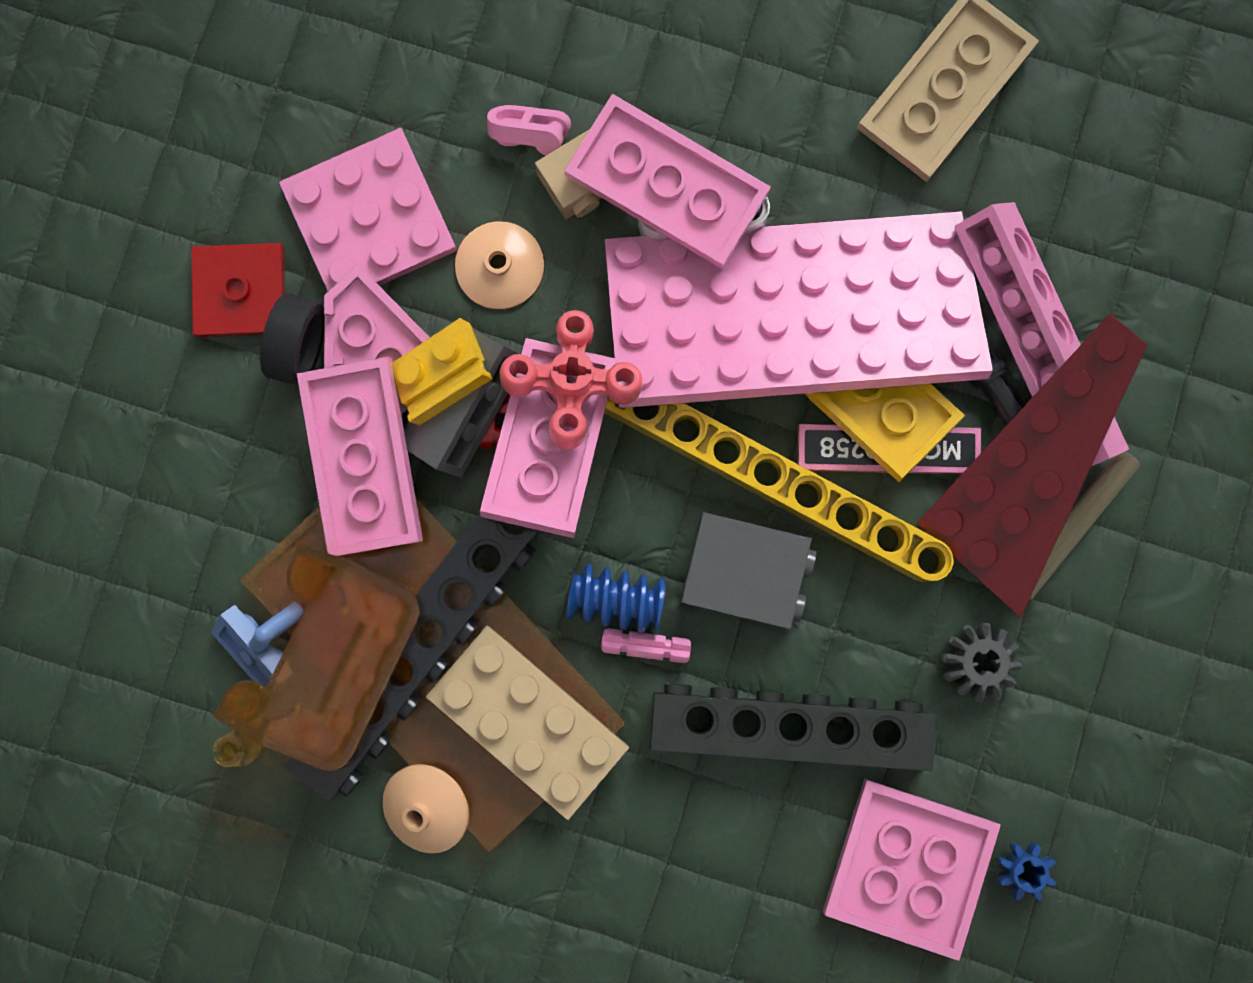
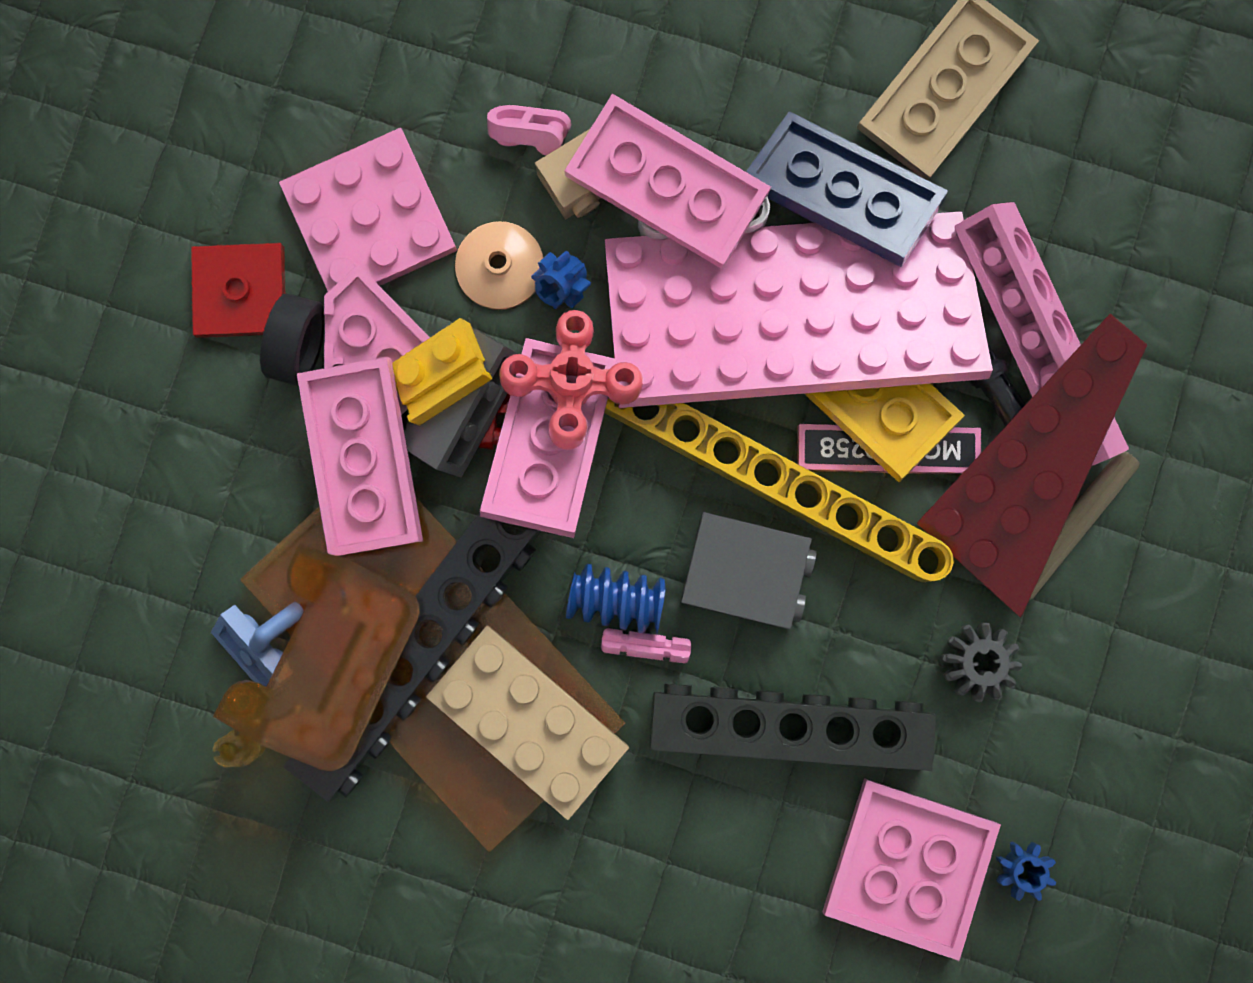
(435, 798): light nougat dish -> none
(560, 280): none -> blue gear
(847, 188): none -> plate

